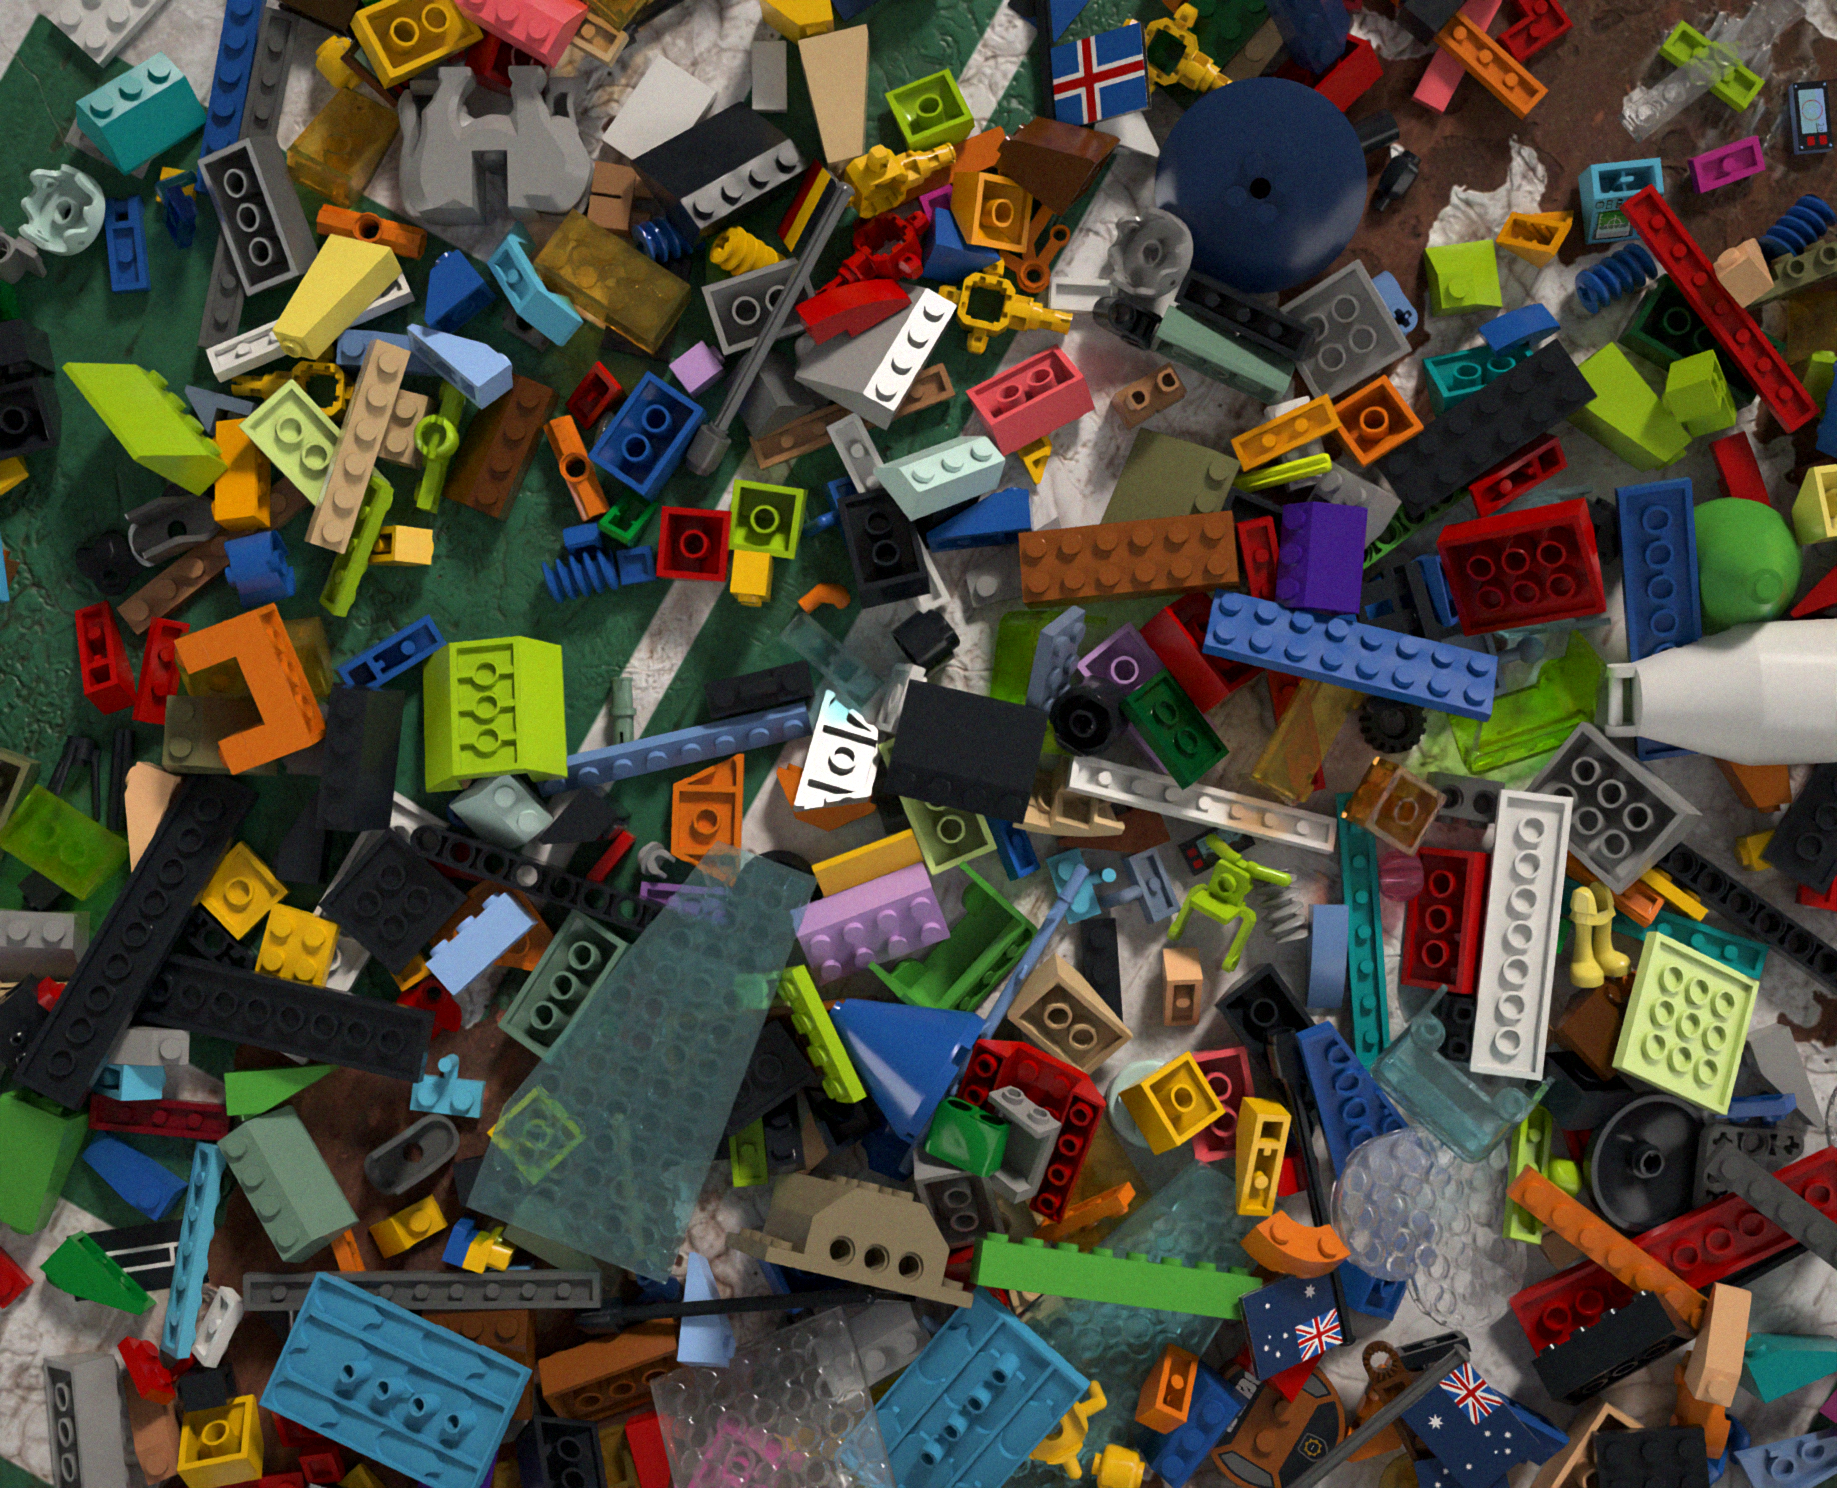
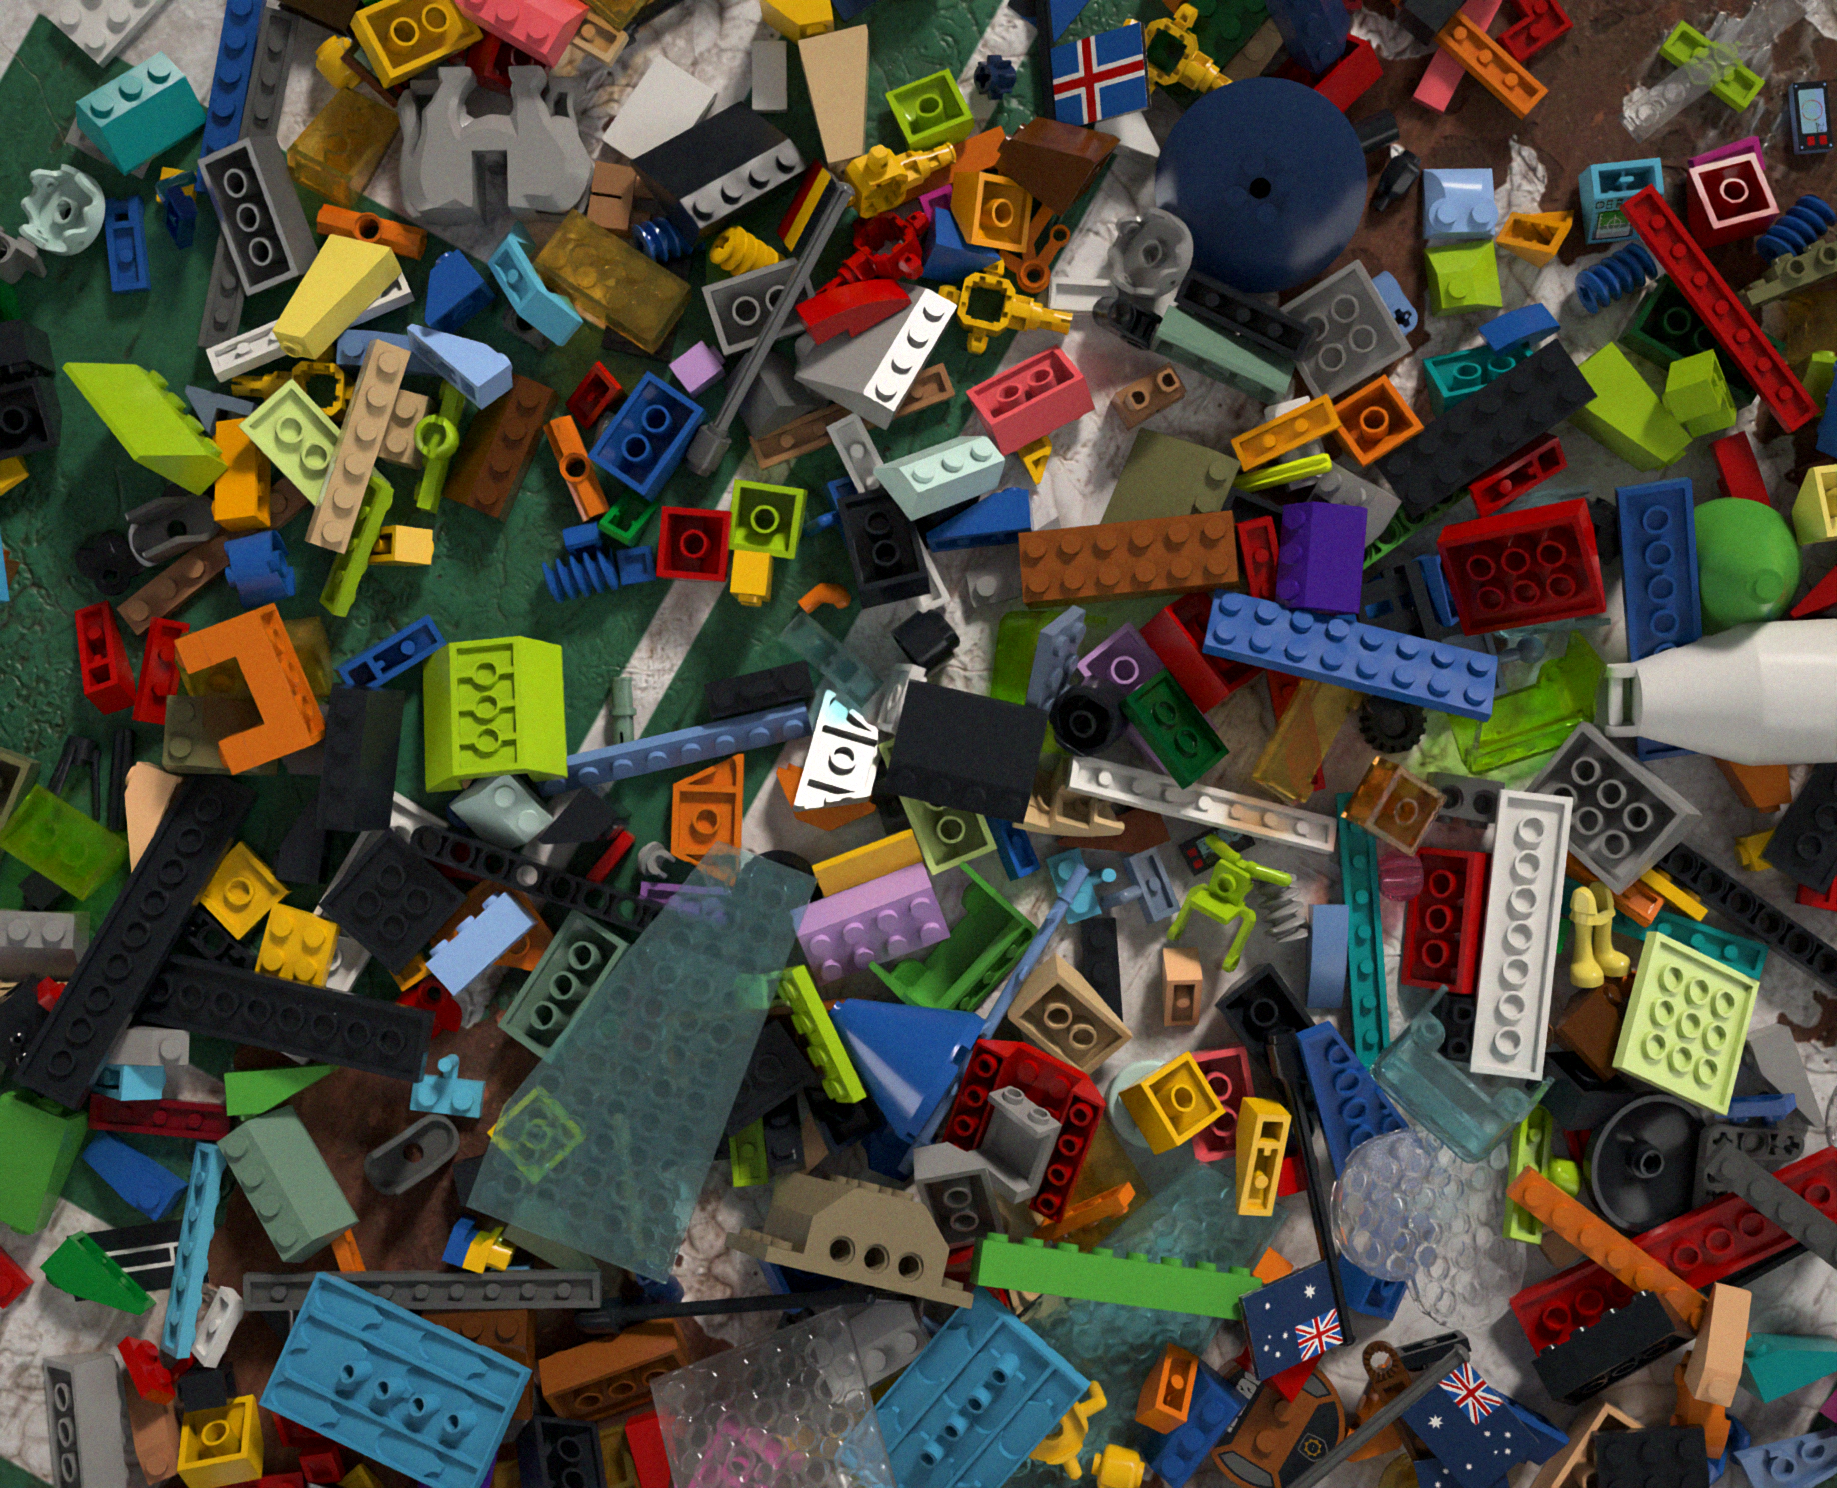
(408, 1226): yellow slope -> none
(706, 1338): light blue slope -> none
(968, 1137): green piece -> none
(995, 77): none -> dark blue gear
(1294, 1247): orange brick -> none
(1458, 204): none -> light blue slope
(1729, 201): none -> red slope
(1744, 272): light nougat slope -> none

